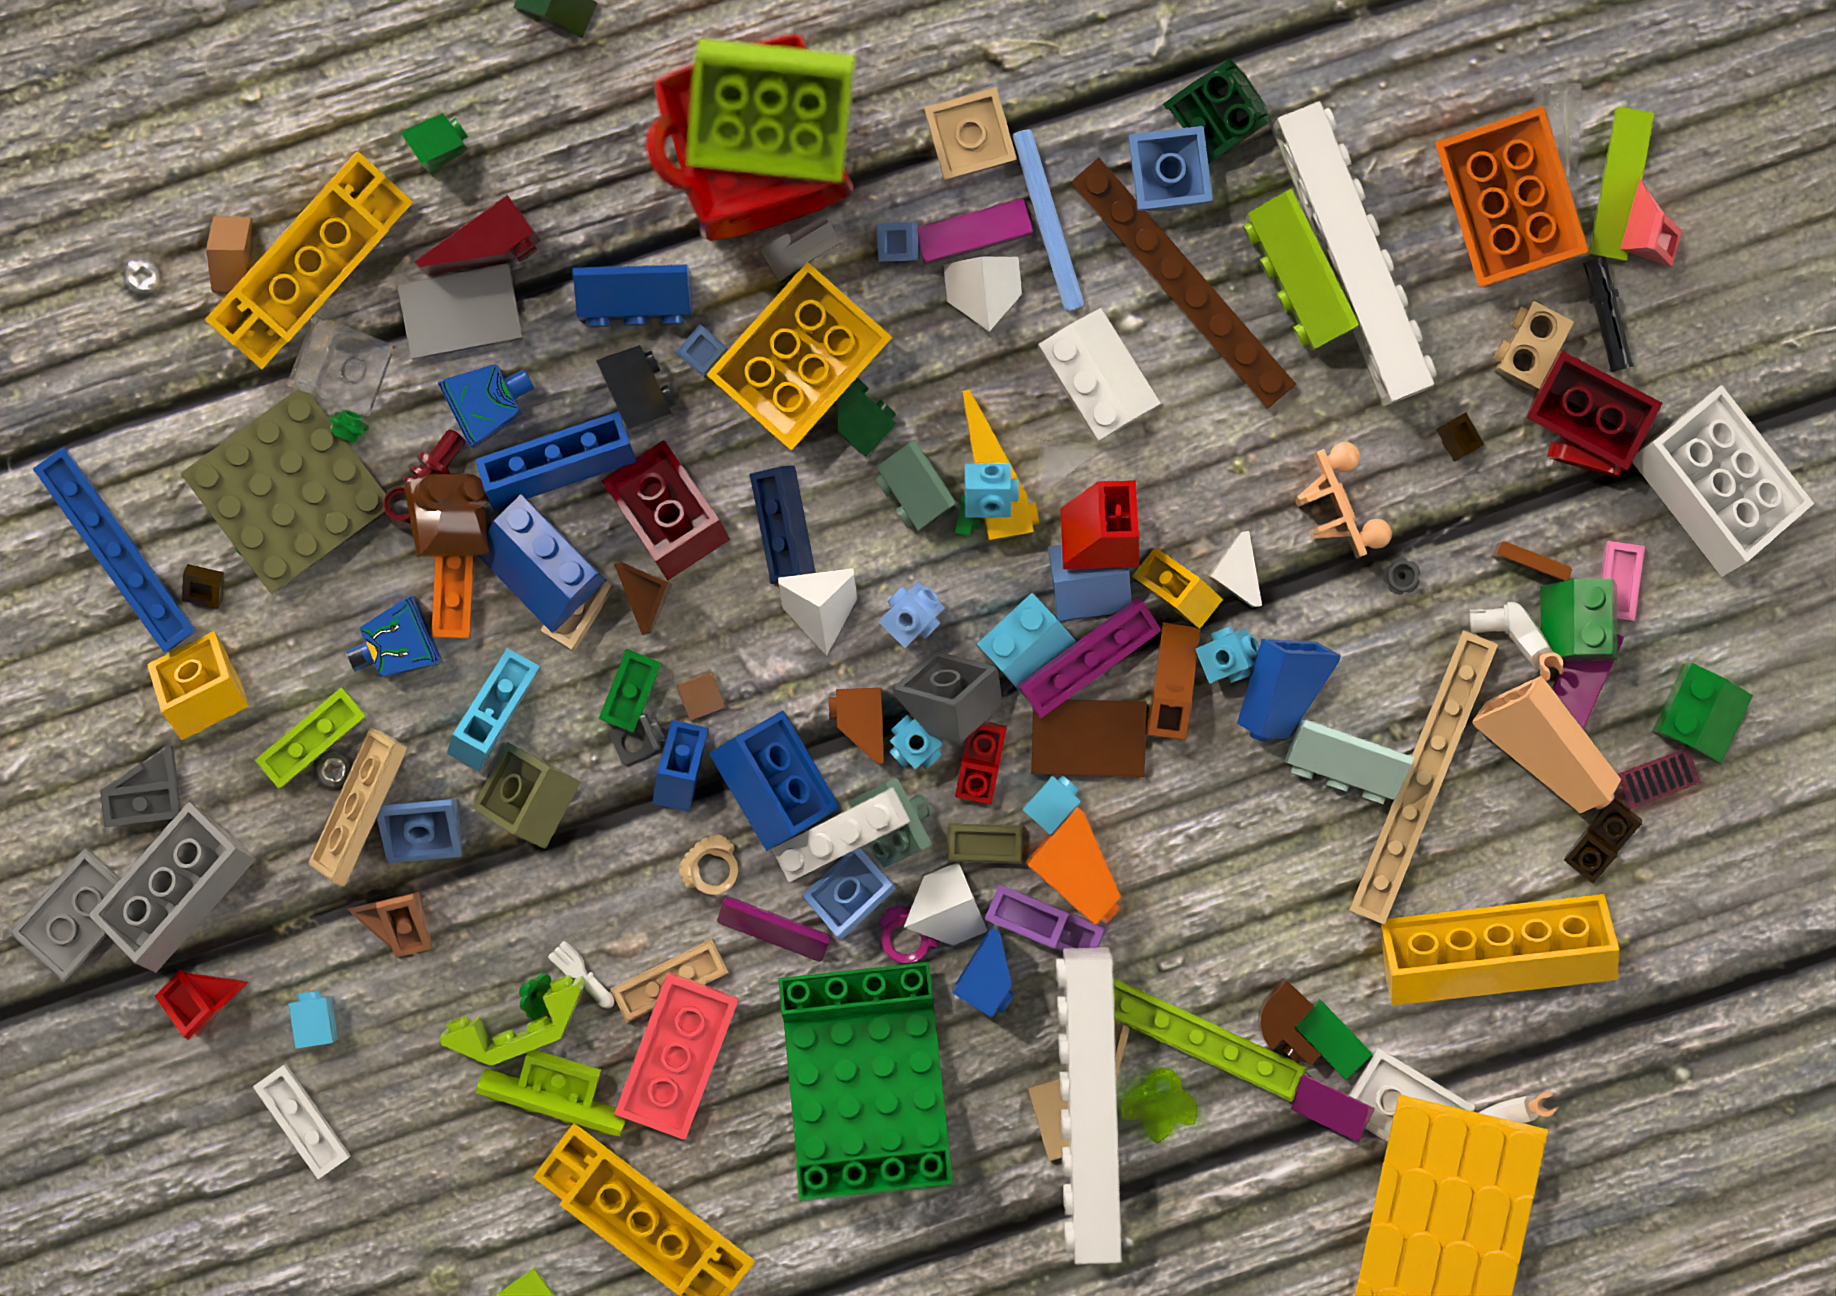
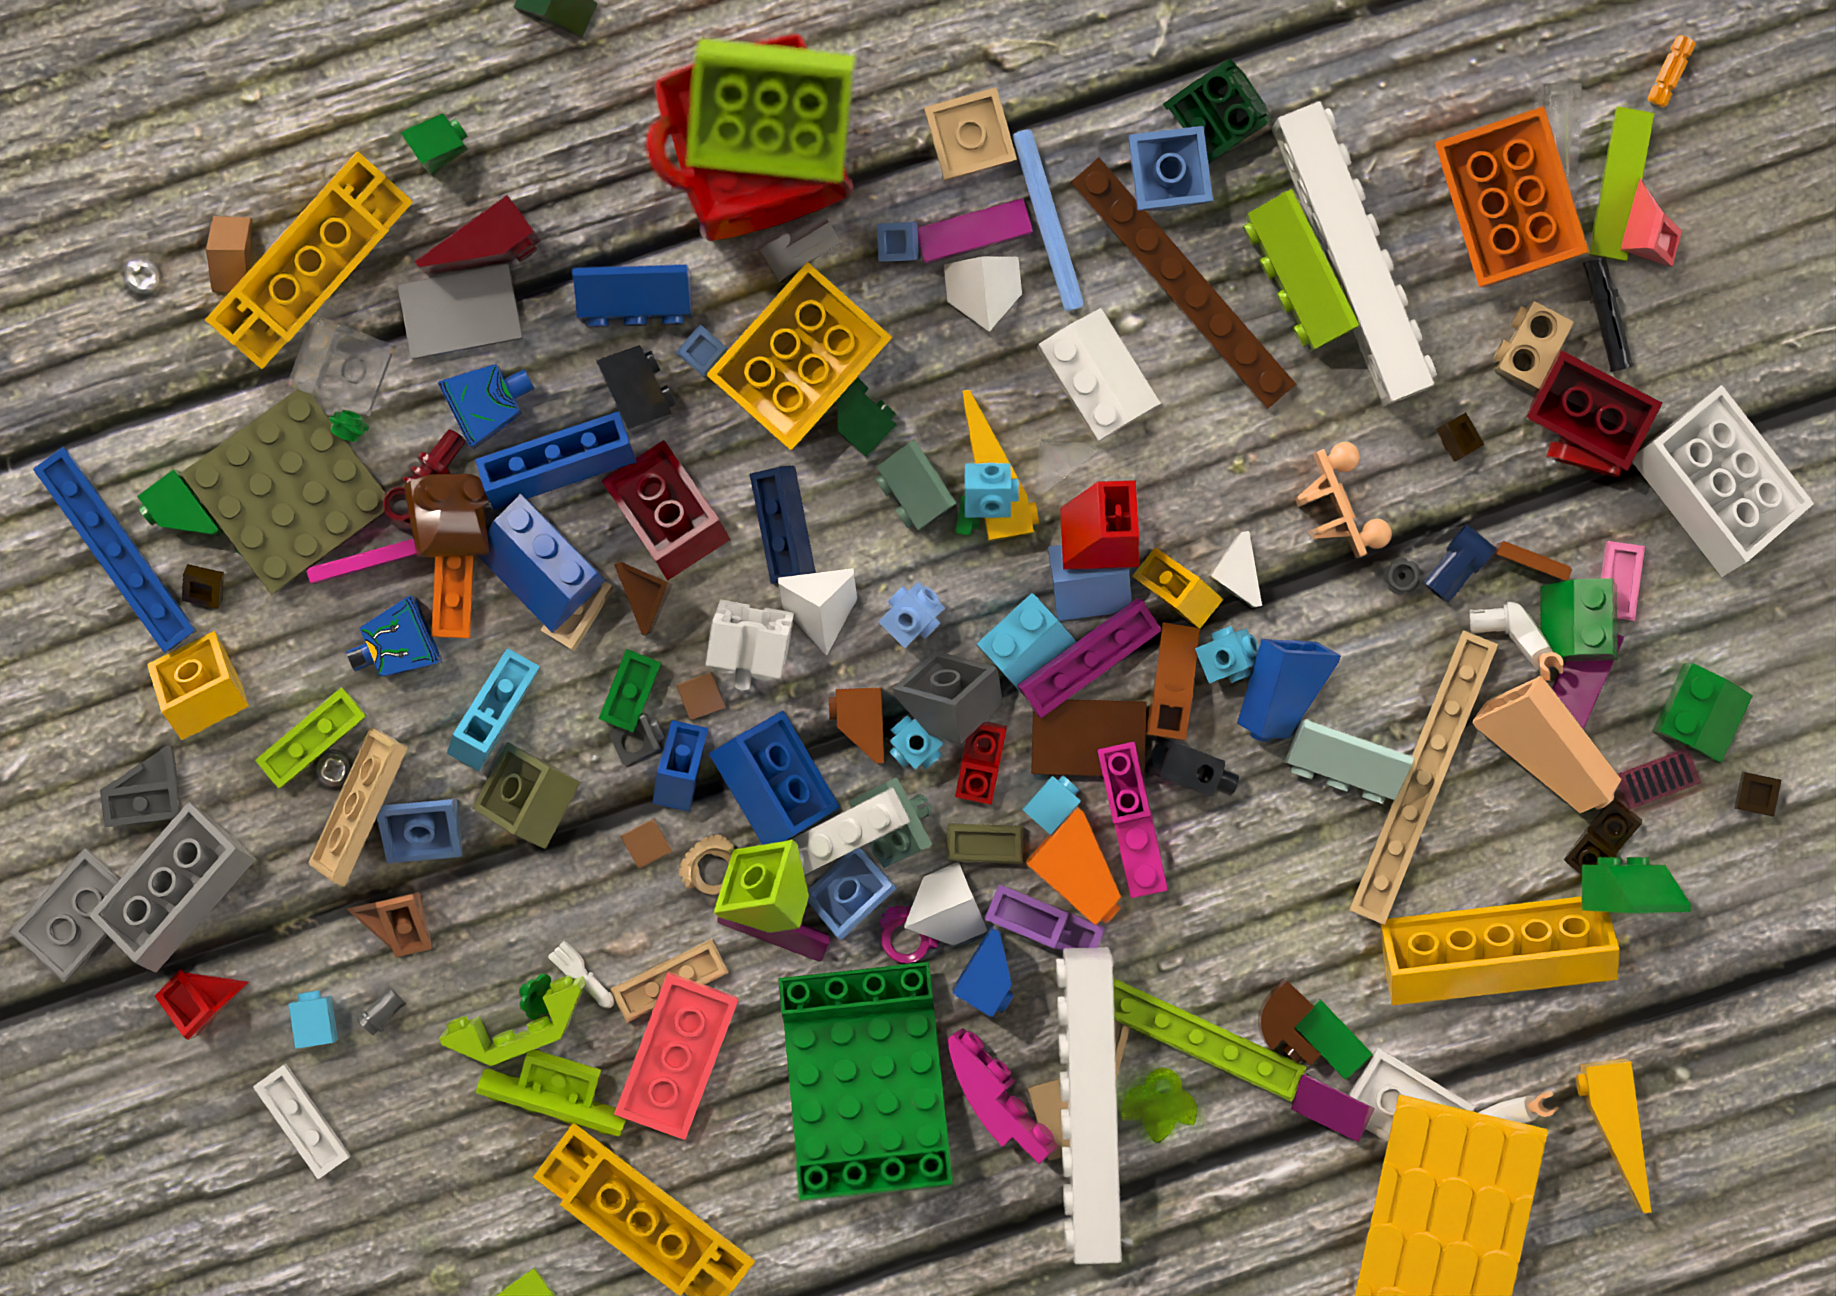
(176, 506): none -> green slope
(362, 561): none -> dark pink tile
(381, 1011): none -> dark grey pin
(646, 843): none -> medium nougat slope
(750, 641): none -> white brick
(764, 887): none -> lime slope
(985, 1087): none -> dark pink slope
(1133, 819): none -> dark pink slope
(1180, 764): none -> black torso
(1465, 556): none -> dark blue piece
(1613, 1105): none -> yellow slope
(1631, 887): none -> green slope
(1671, 71): none -> light orange axle
(1757, 794): none -> dark brown plate

